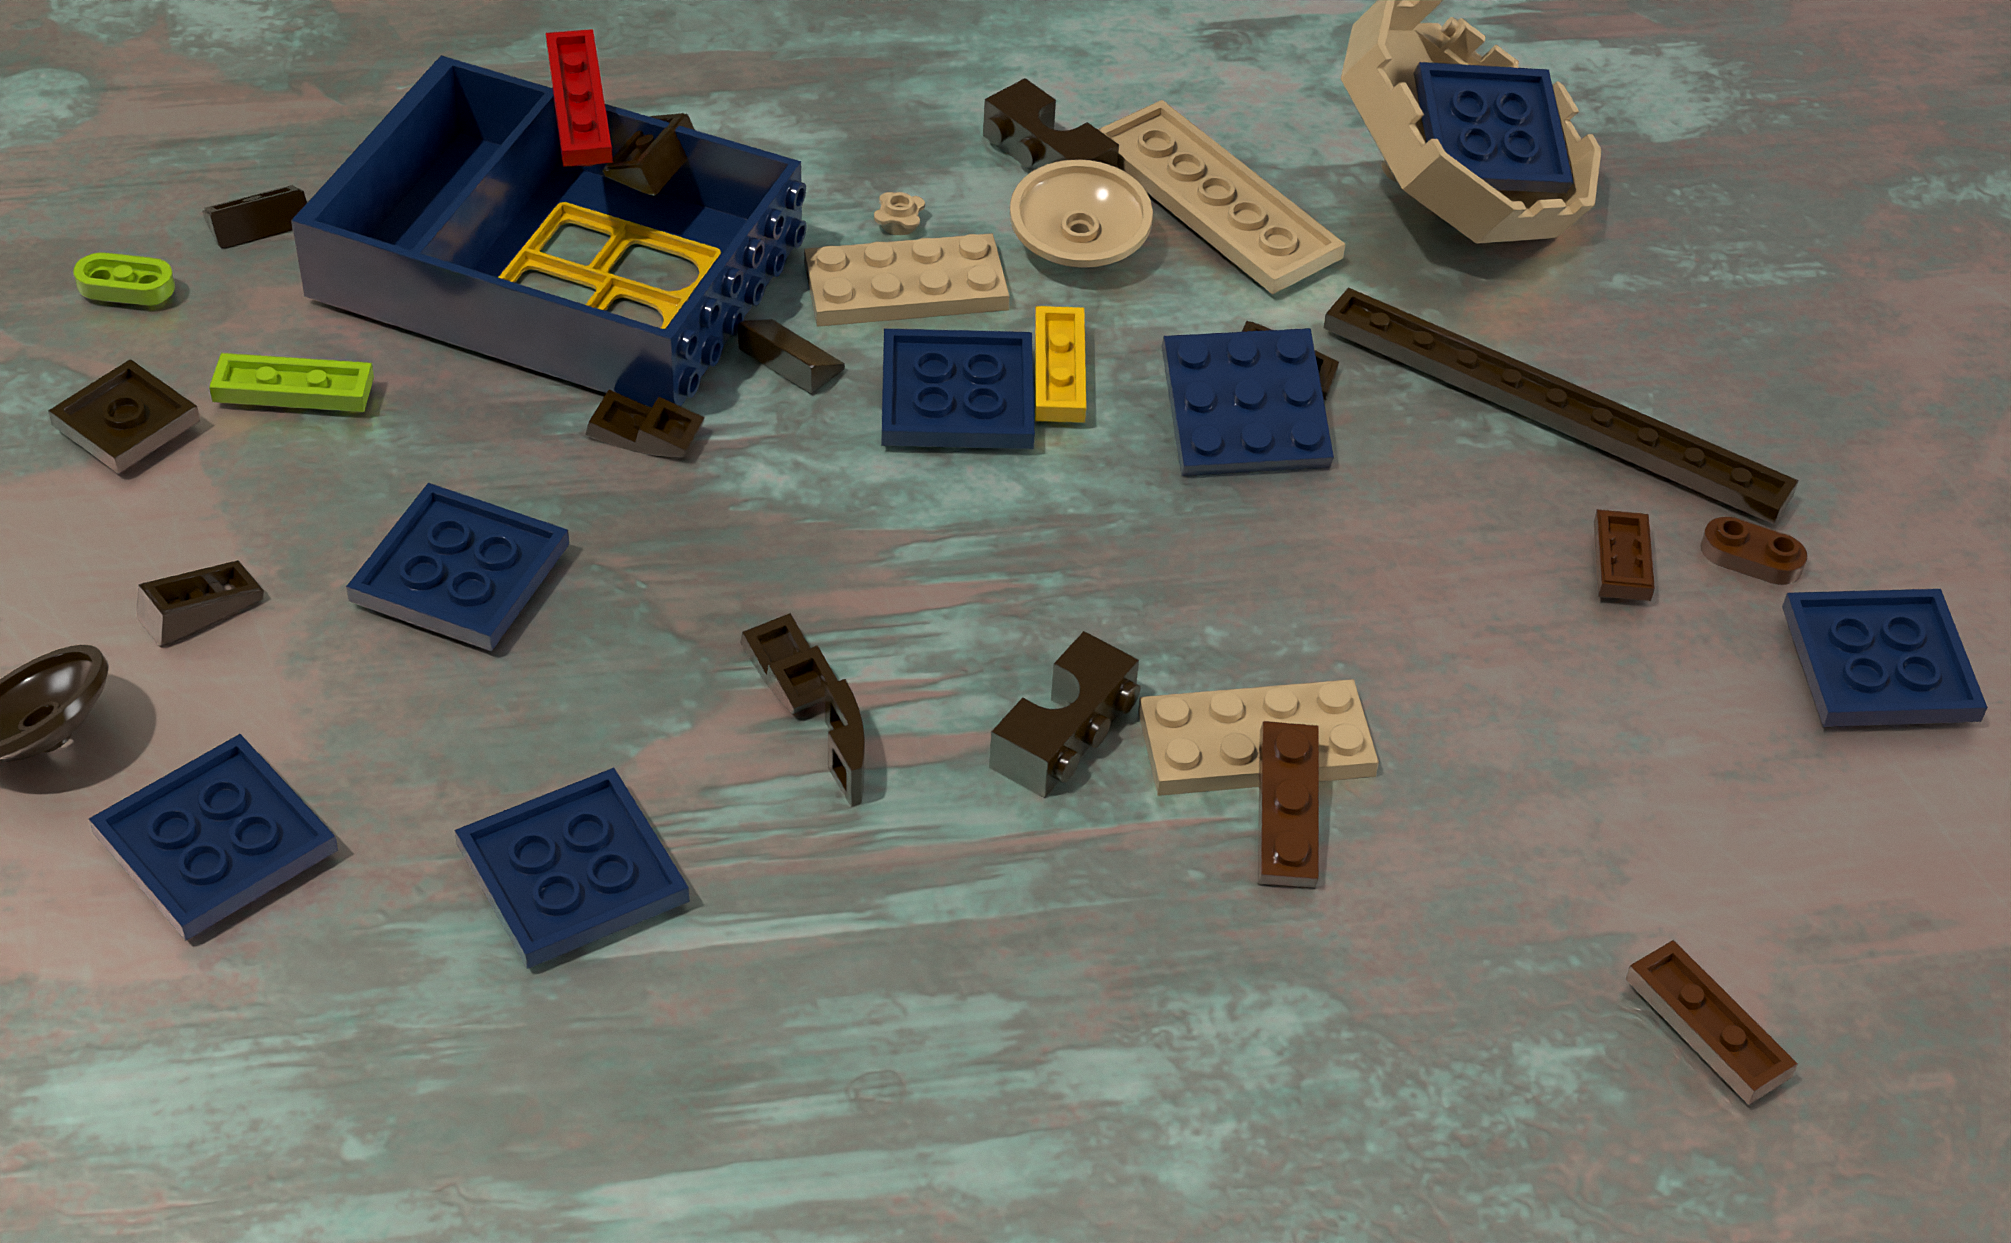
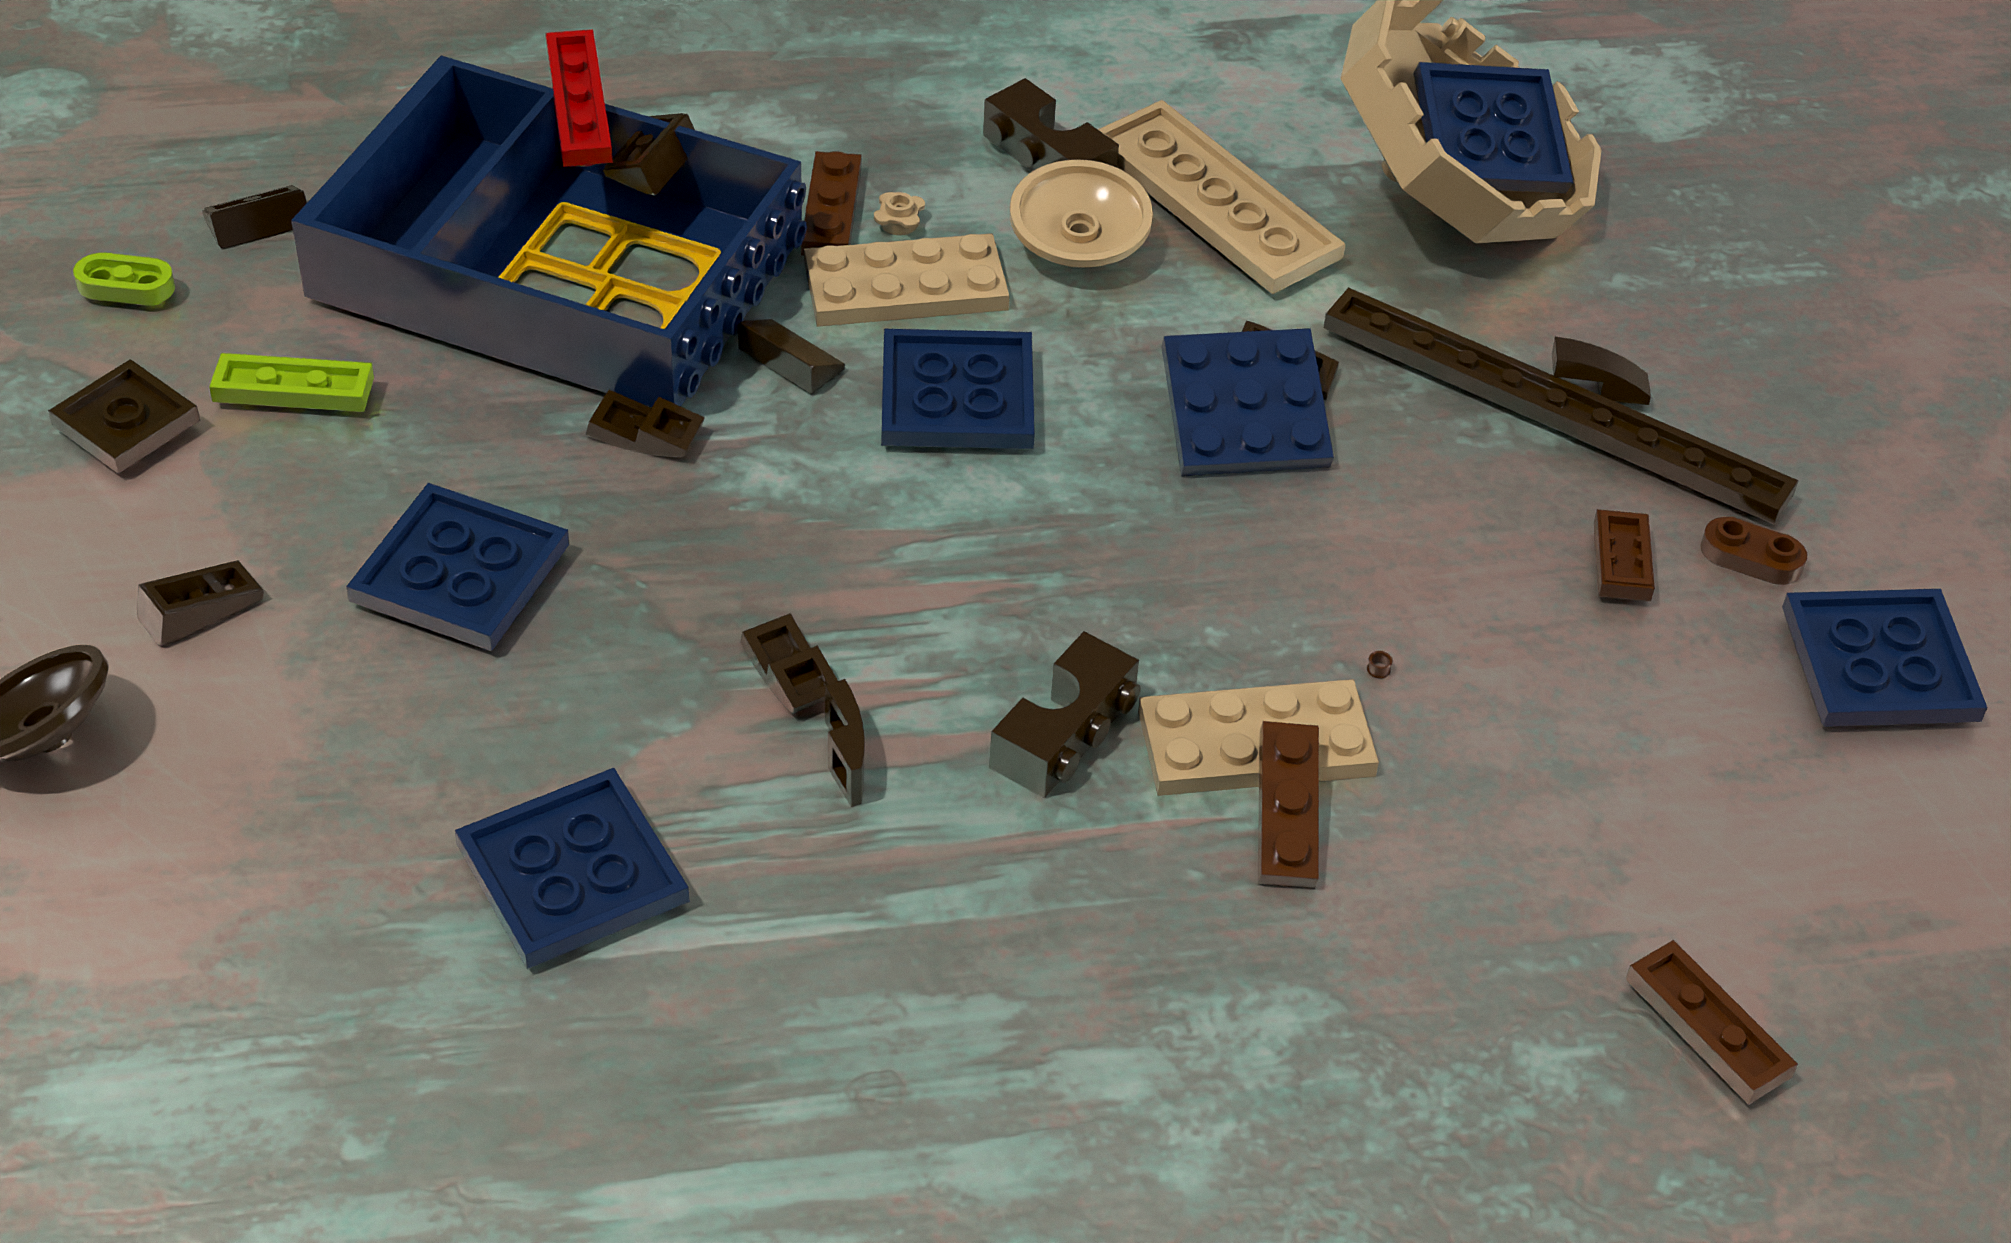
(213, 836): dark blue plate -> none
(832, 199): none -> reddish brown plate
(1060, 364): yellow plate -> none
(1379, 657): none -> reddish brown piece
(1616, 376): none -> dark brown slope

